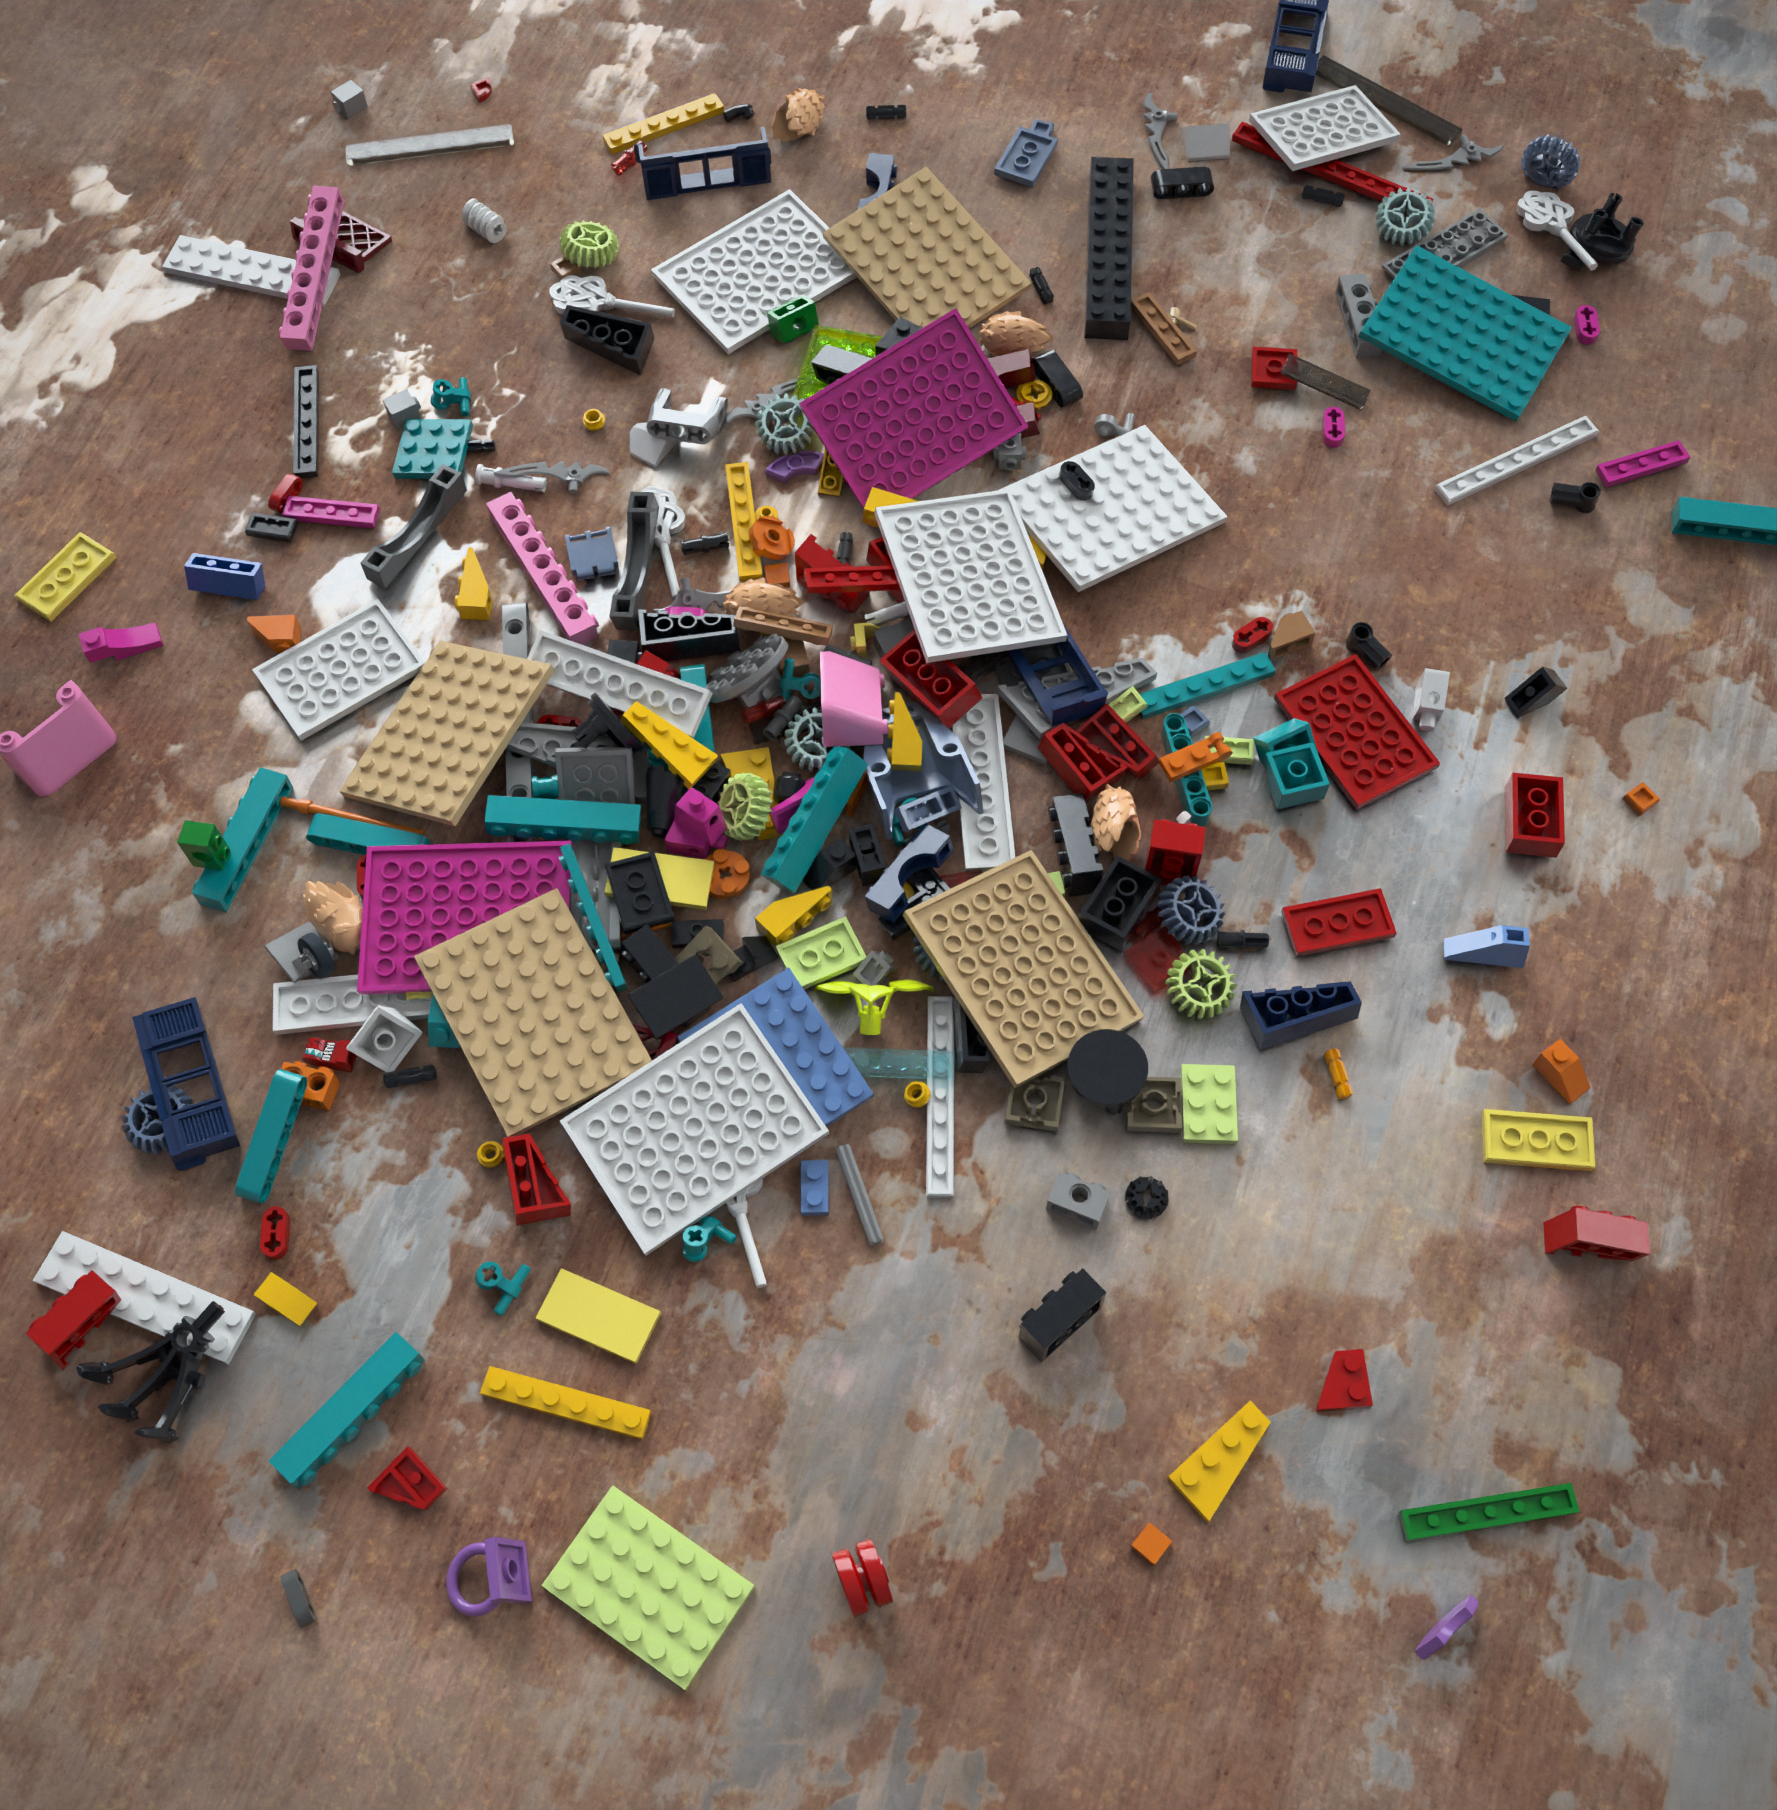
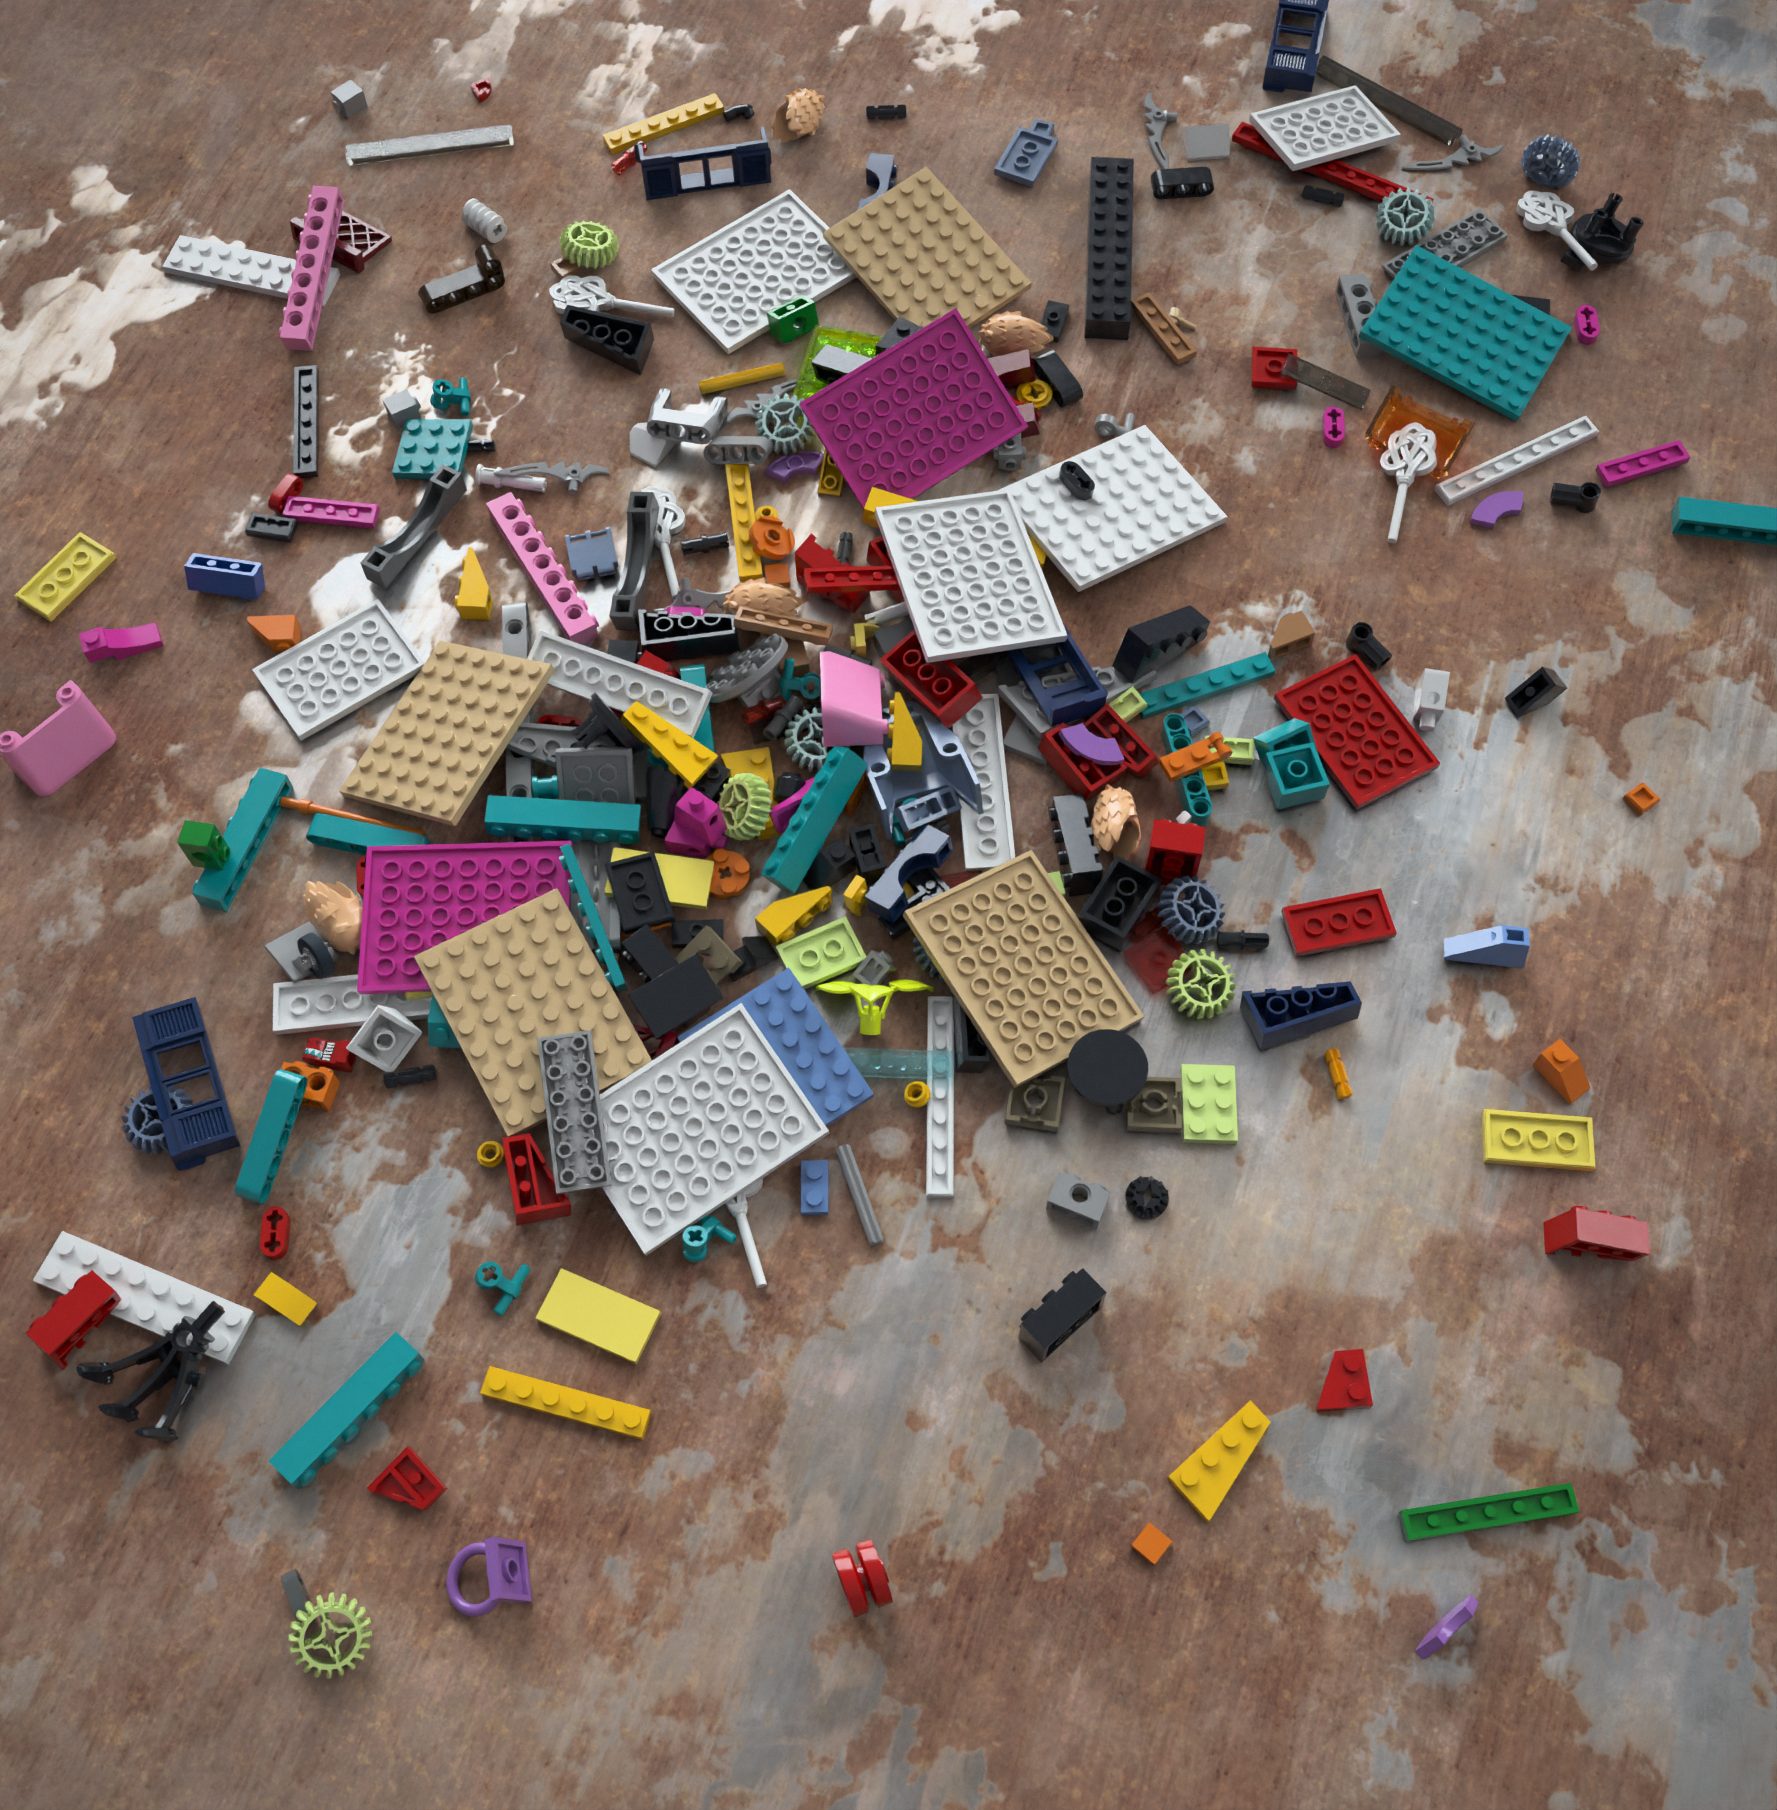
(317, 1641): none -> yellowish green gear
(465, 284): none -> dark brown beam
(574, 1112): none -> light grey plate
(593, 420): yellow plate -> none
(648, 1587): yellowish green plate -> none
(741, 378): none -> yellow axle
(746, 444): none -> light grey beam
(855, 895): none -> yellow plate
(1041, 285): black axle -> none
(1054, 318): none -> black plate
(1088, 745): none -> medium lavender tile
(1158, 641): none -> black wedge
(1254, 638): red beam -> none
(1398, 412): none -> clear orange windscreen
(1417, 461): none -> white piece
(1497, 506): none -> medium lavender tile
(1534, 815): red brick -> none

